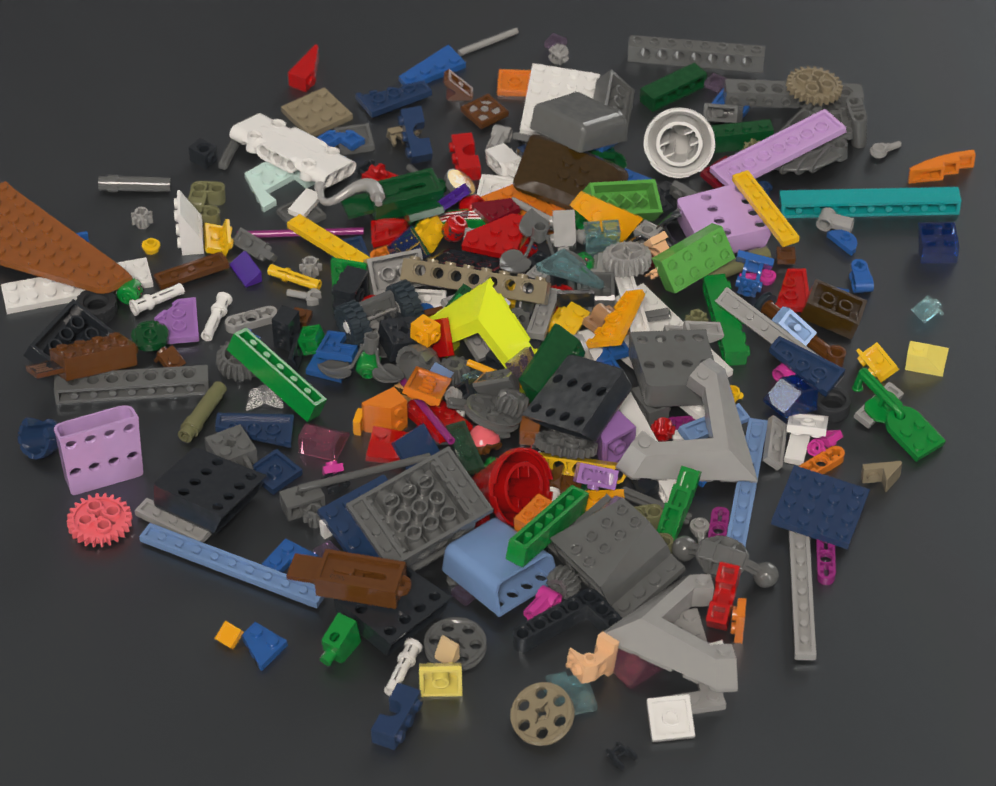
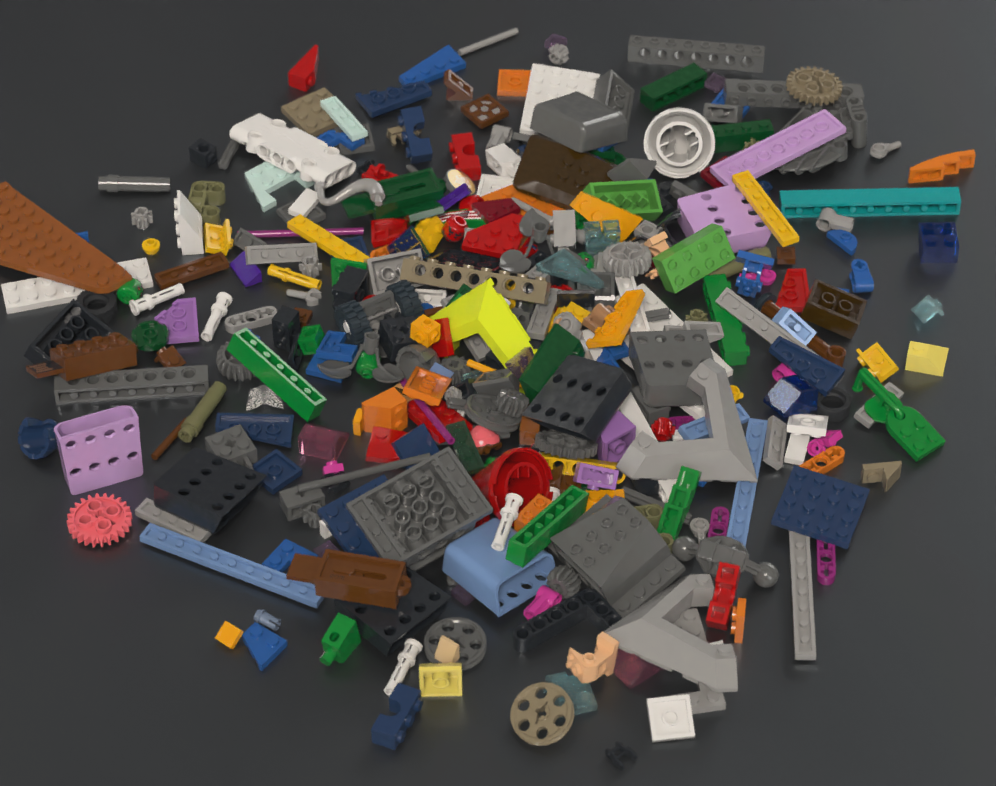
(167, 442): none -> reddish brown bar
(266, 619): none -> sand blue pin
(279, 253): none -> light grey plate
(343, 118): none -> light aqua tile
(512, 508): none -> white pin
(570, 323): none -> light grey hair
(632, 170): none -> dark grey slope

